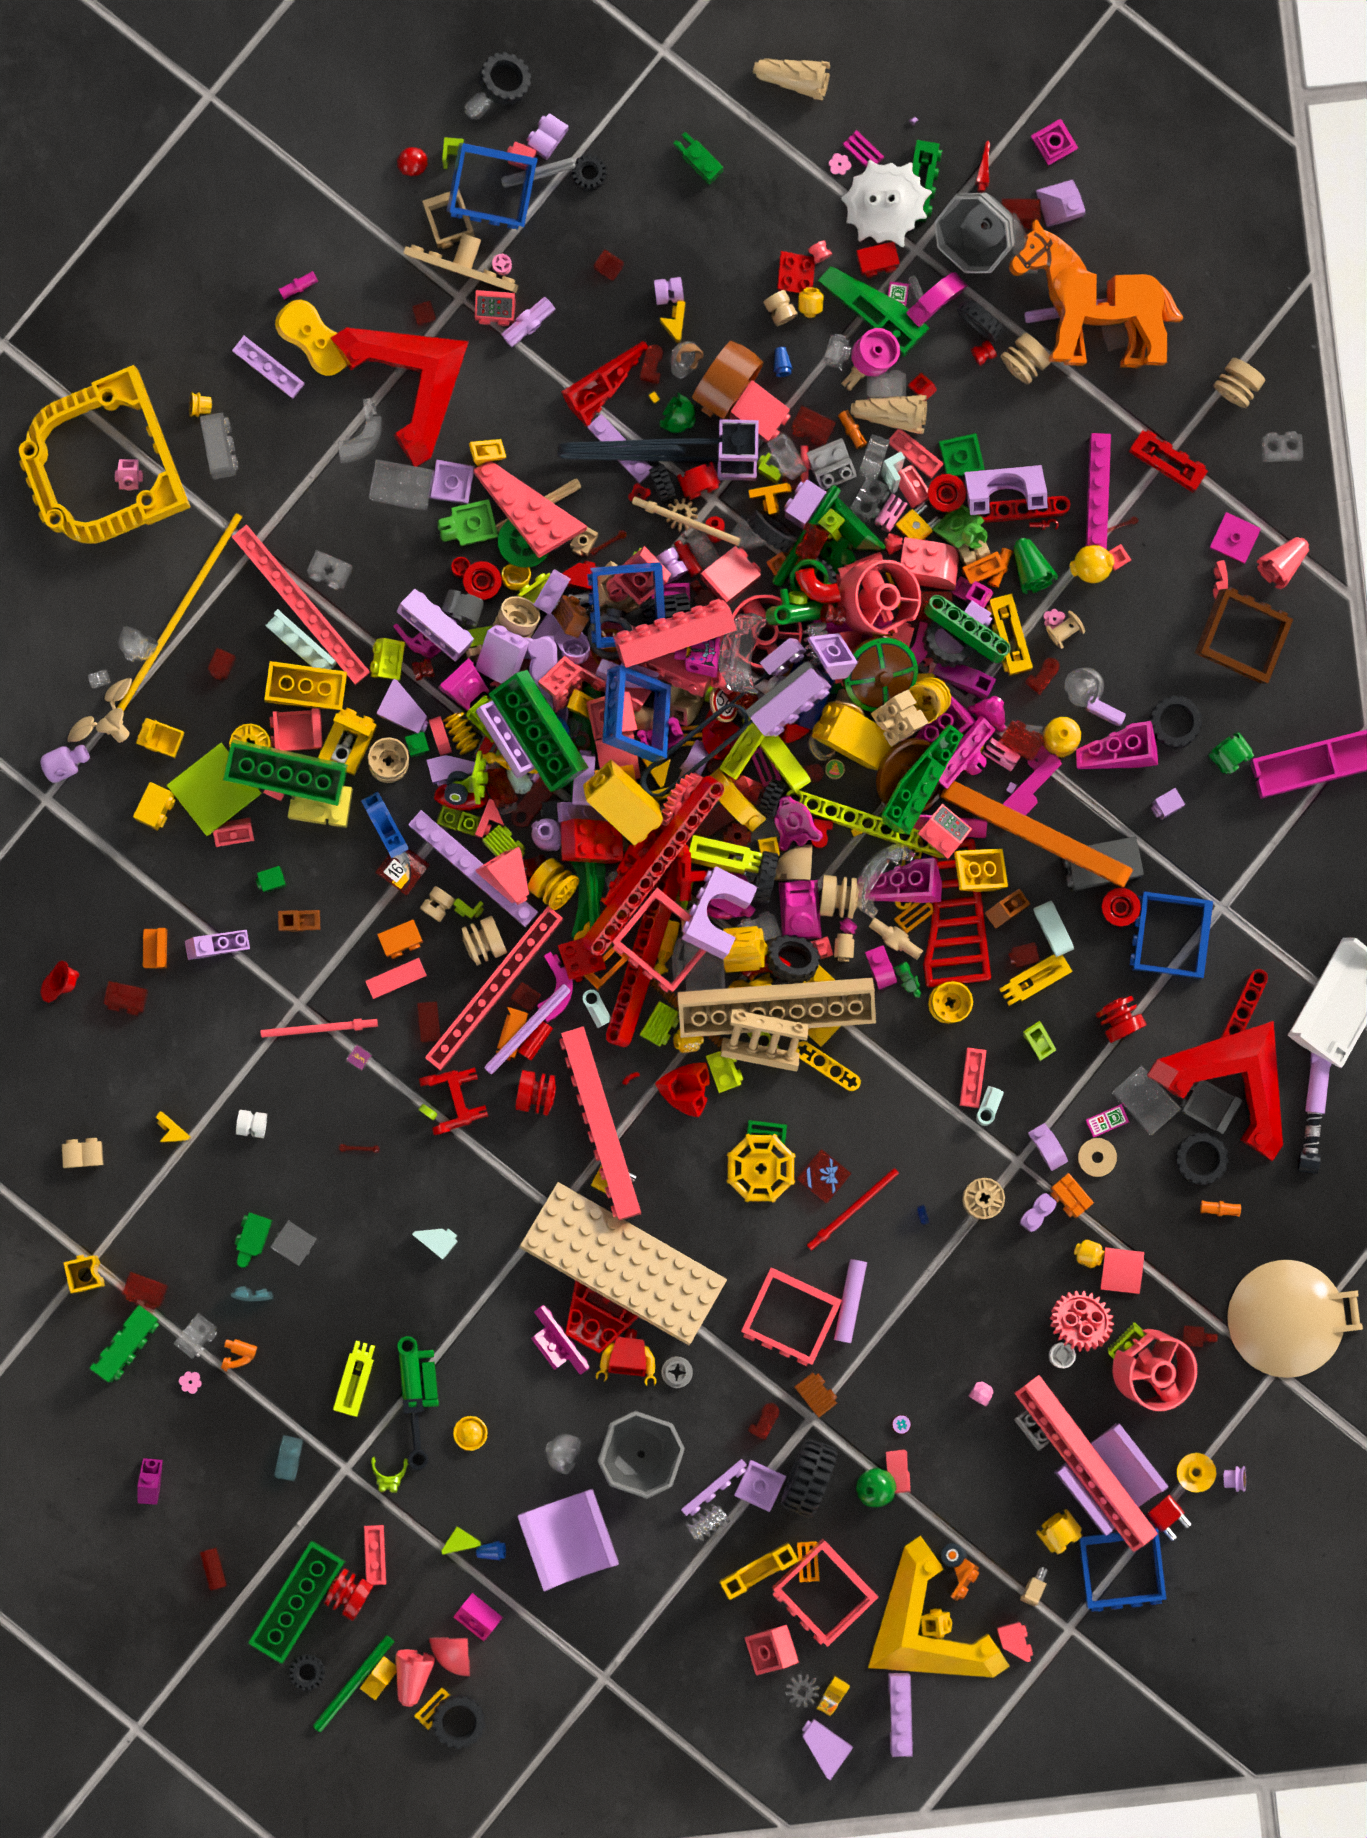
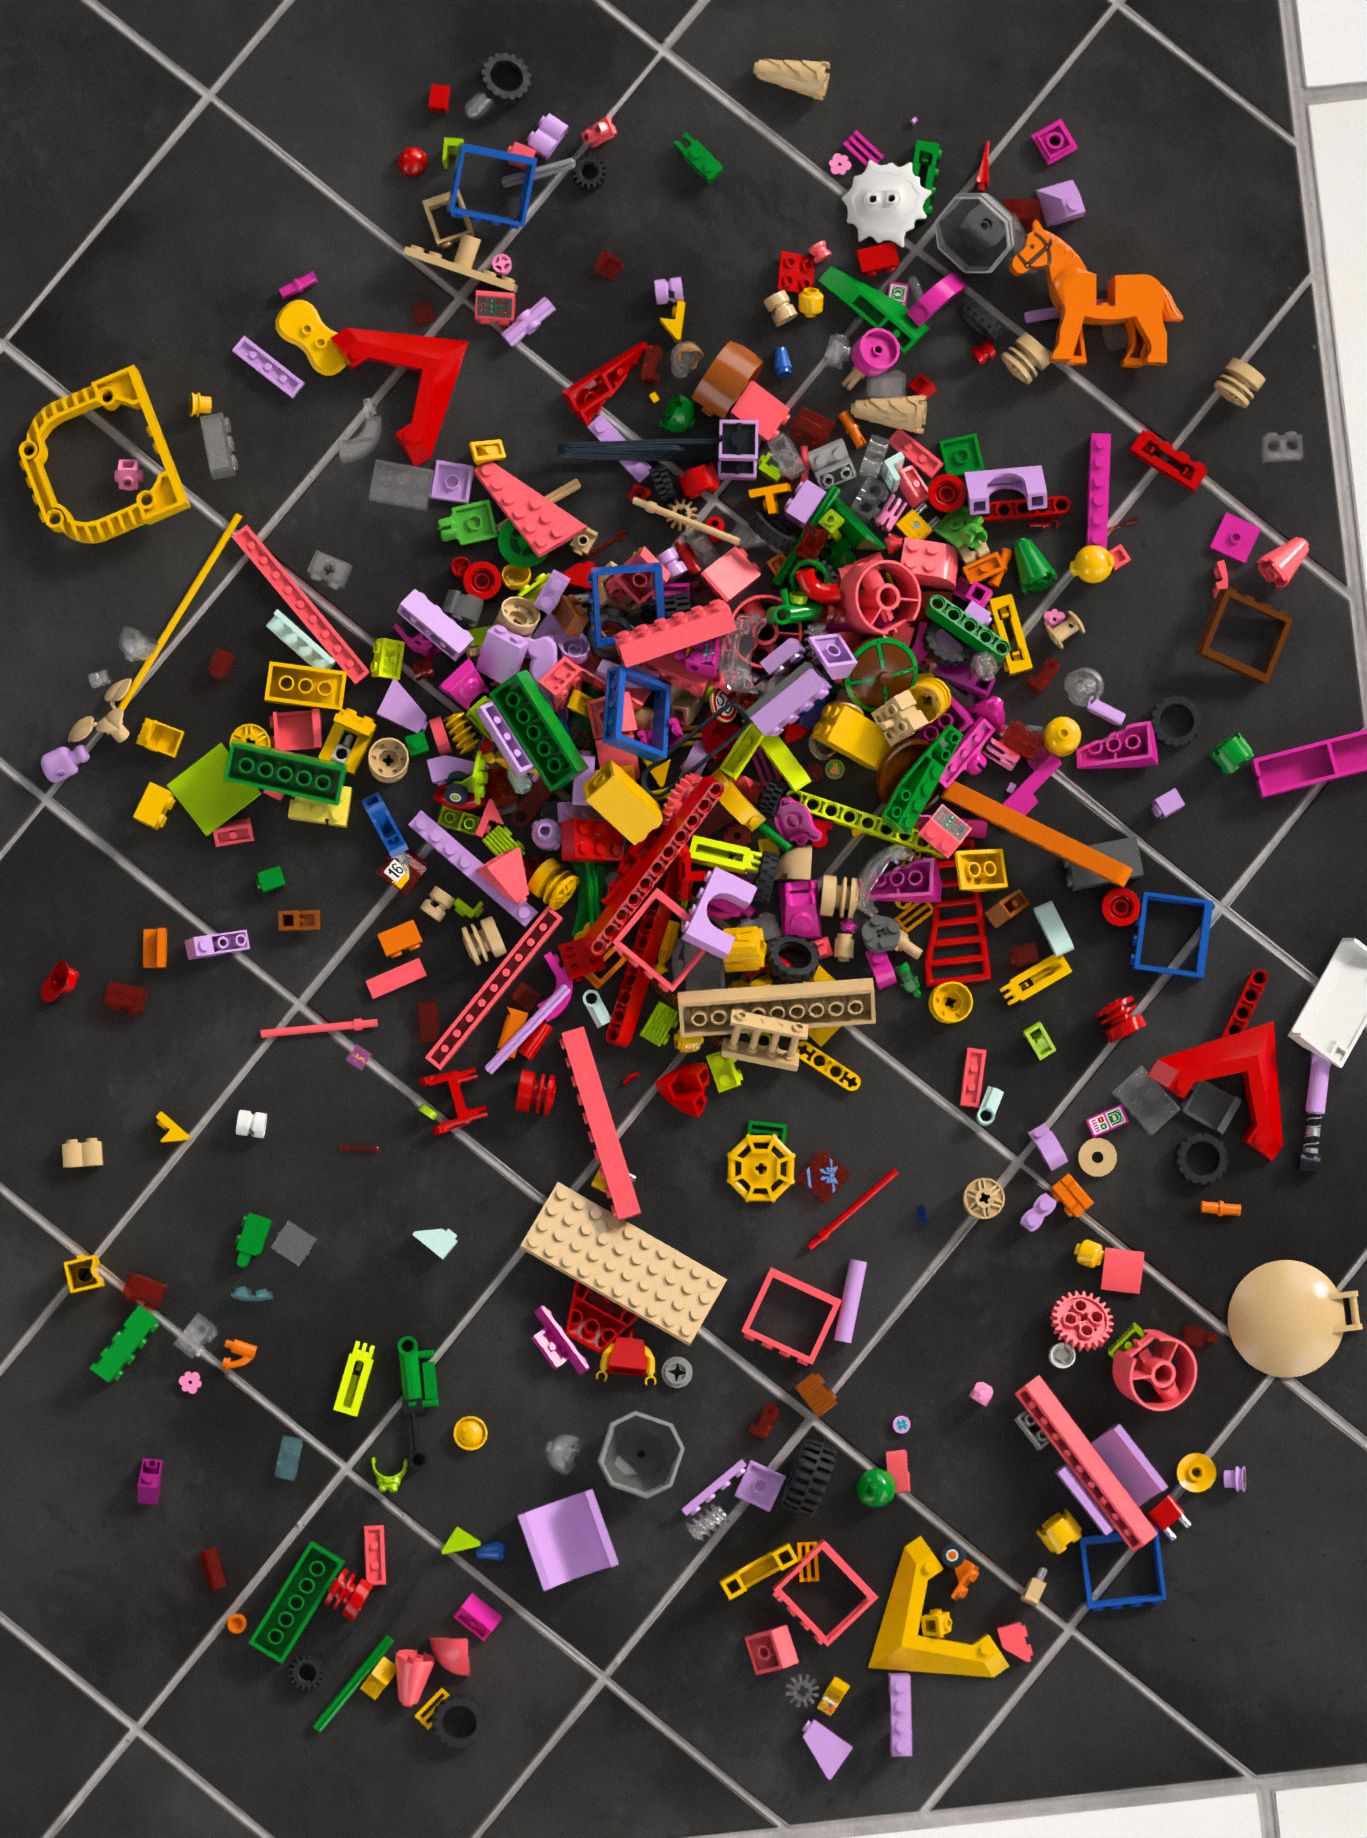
(236, 1623): none -> orange tile
(439, 98): none -> red panel
(599, 132): none -> coral hips
(774, 837): none -> green piece
(880, 924): none -> dark grey plate
(984, 666): none -> clear head

